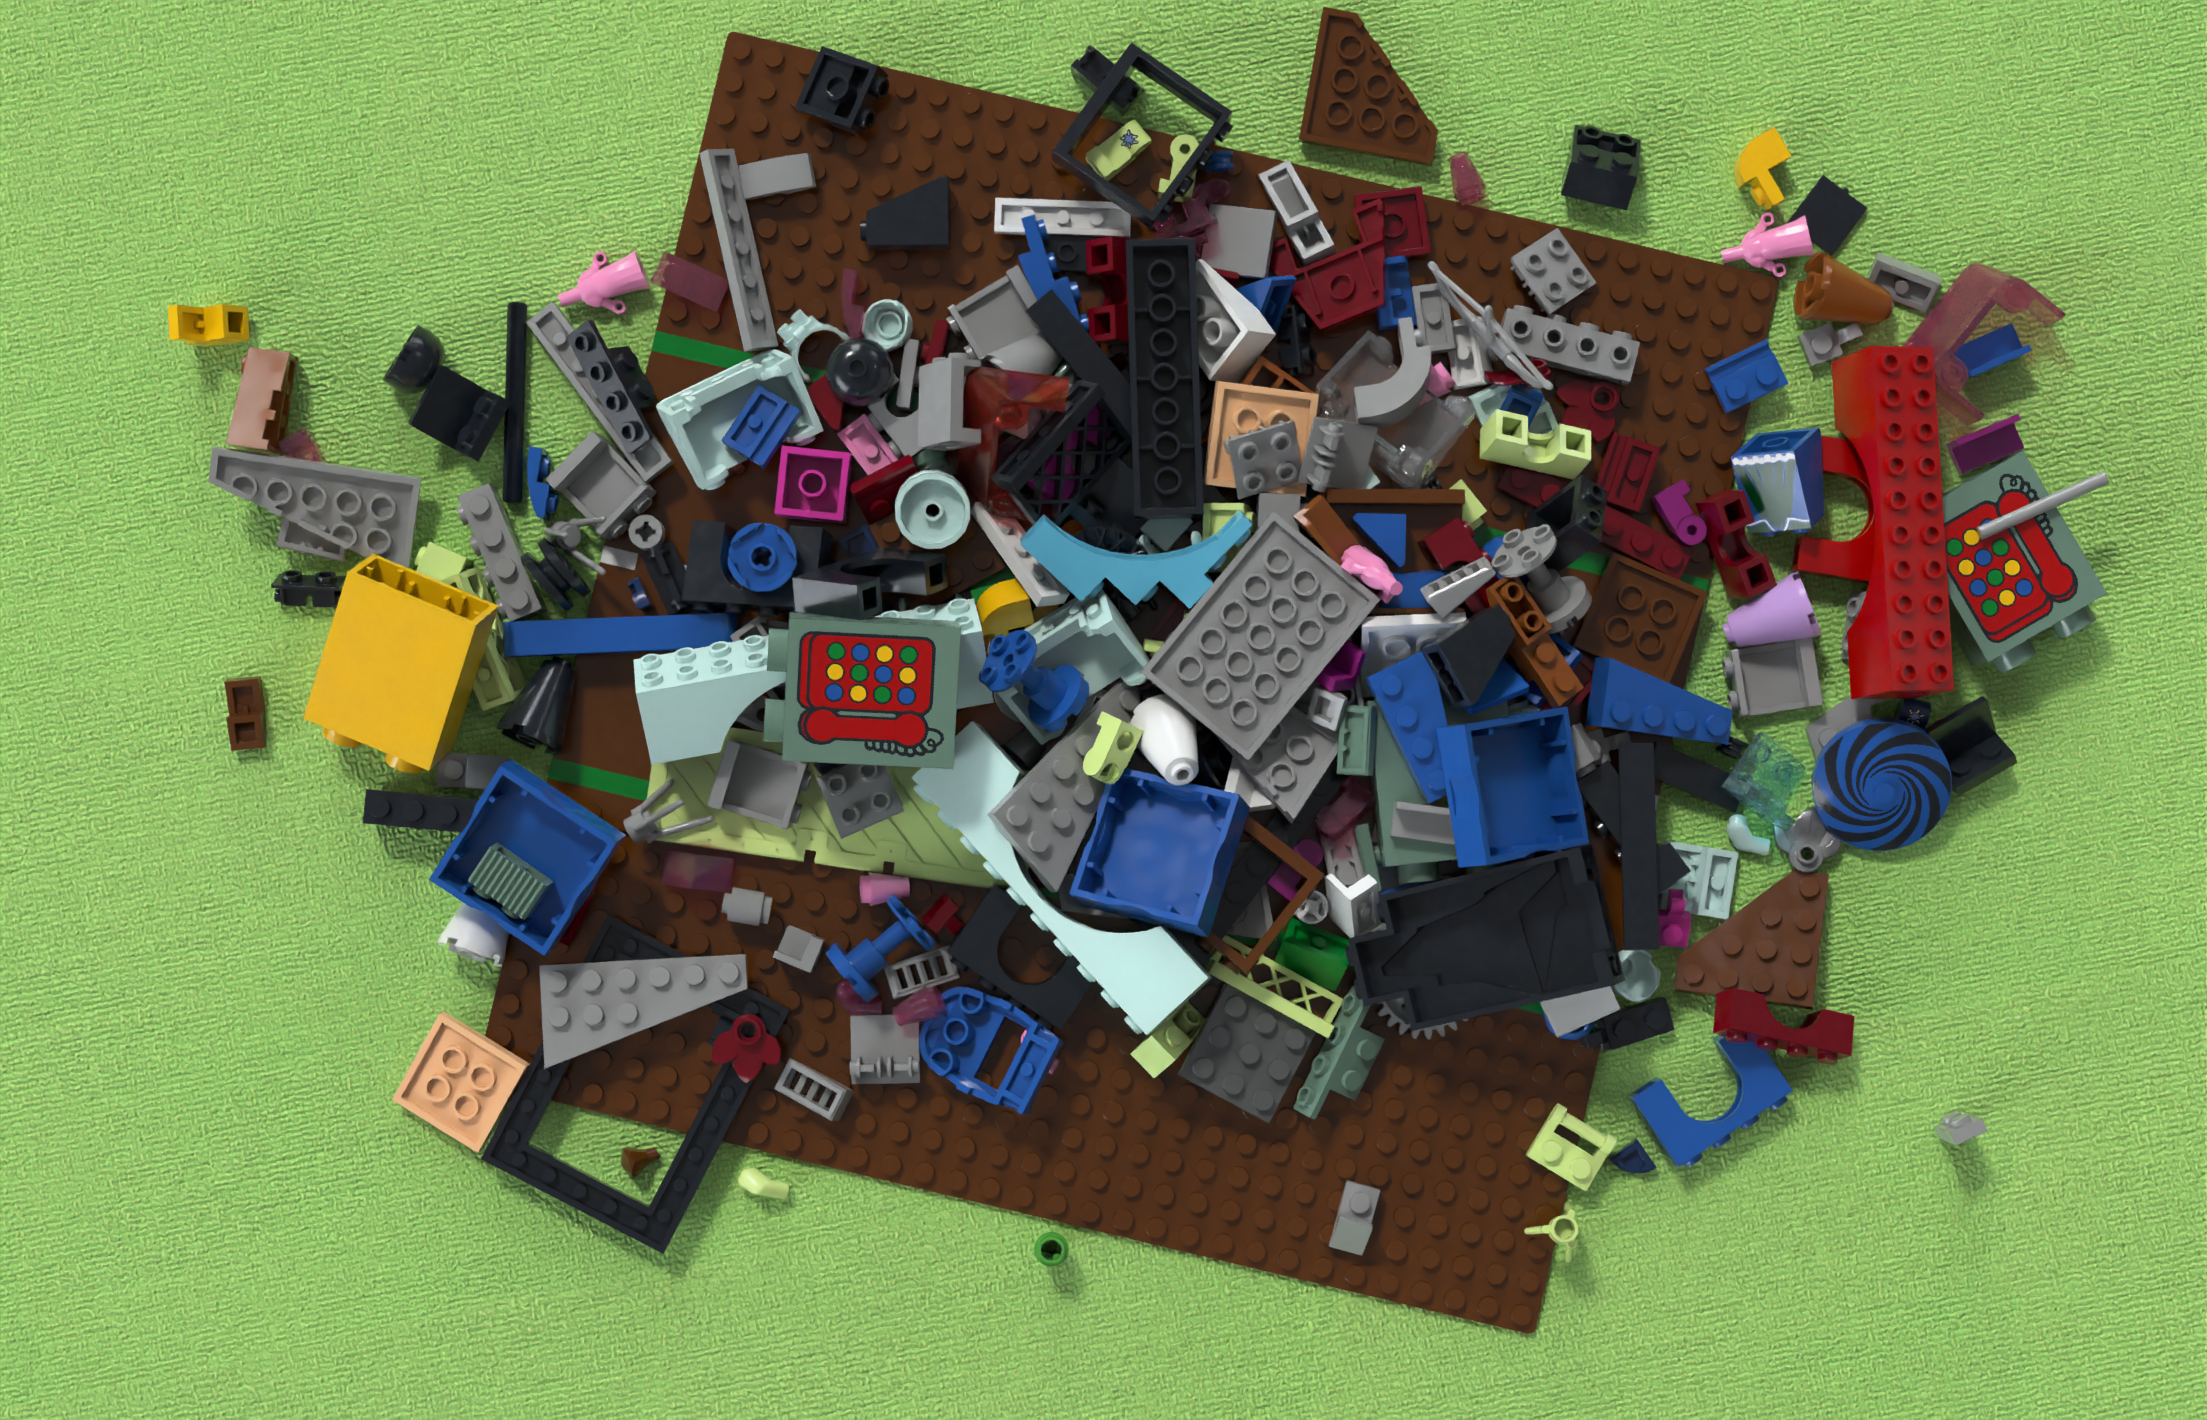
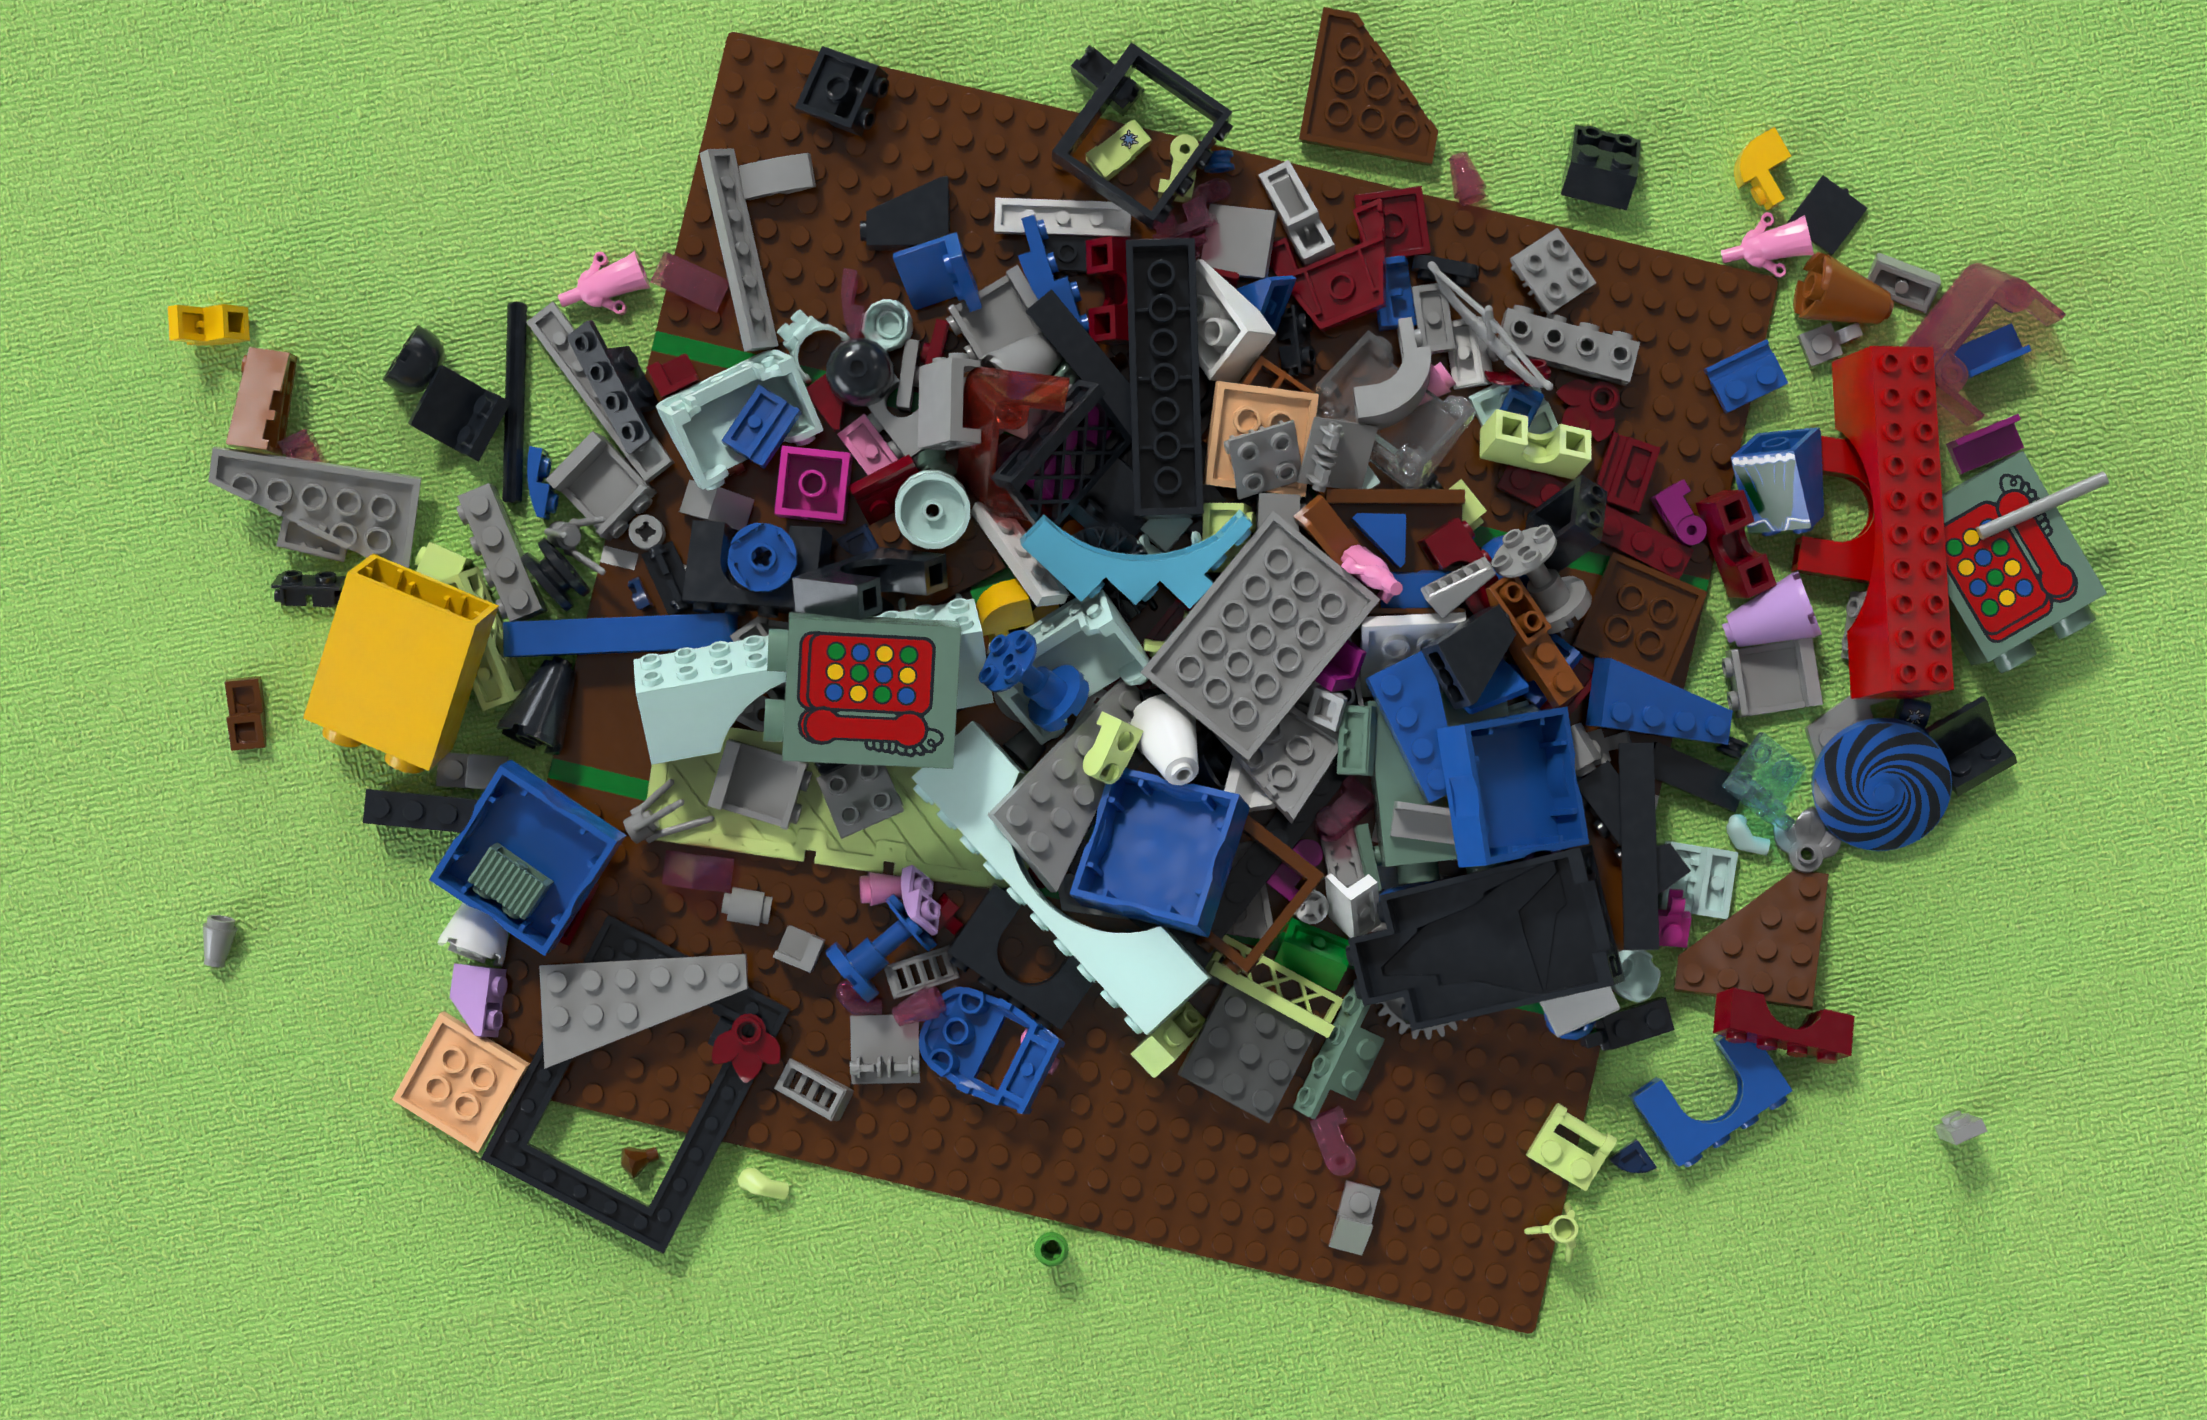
(218, 938): none -> light grey cone
(479, 997): none -> lavender slope
(673, 375): none -> dark red panel
(717, 505): none -> light grey slope
(918, 900): none -> lavender slope
(937, 273): none -> blue bracket
(1334, 1151): none -> clear pink leg
(1459, 272): none -> black plate

